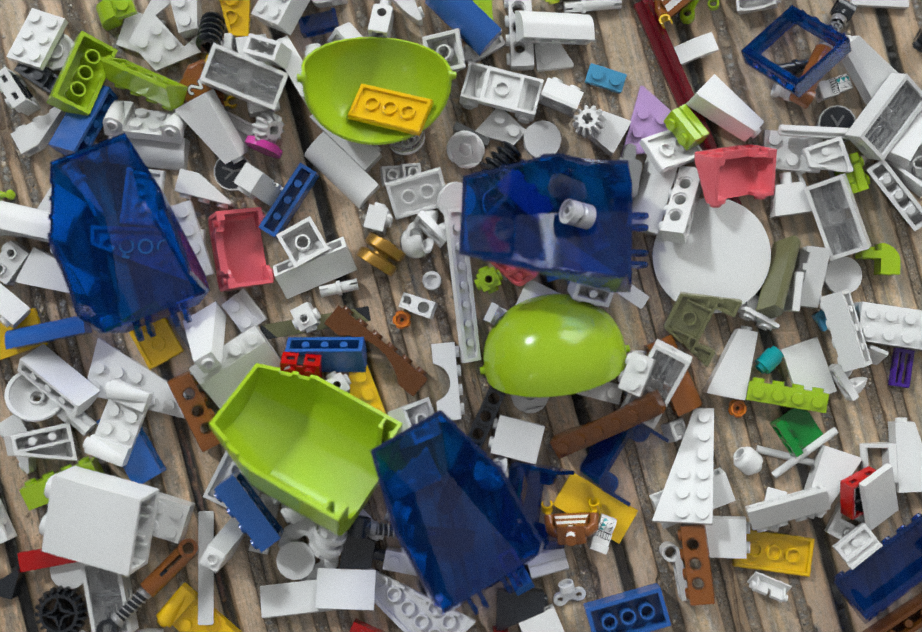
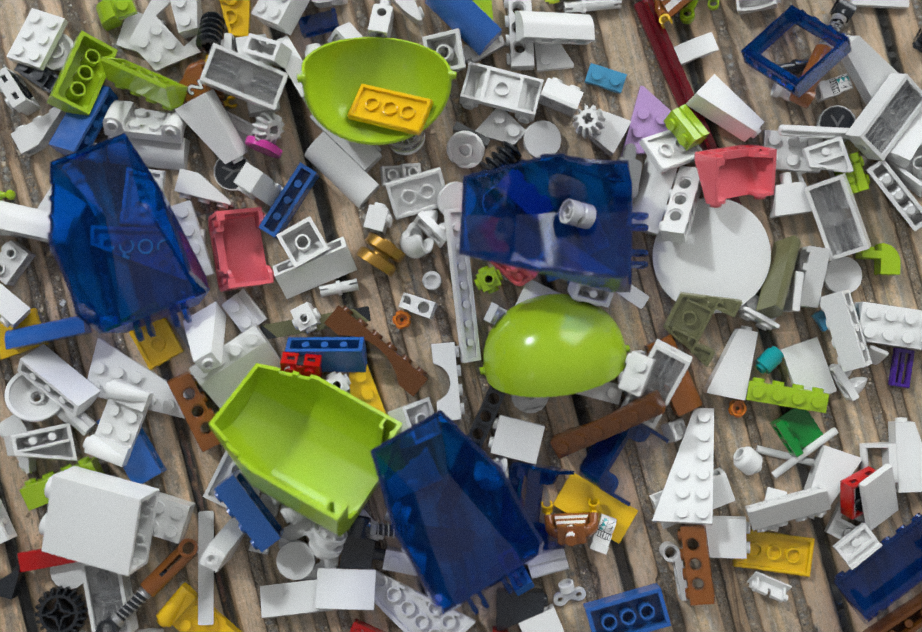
(42, 271): white slope -> none

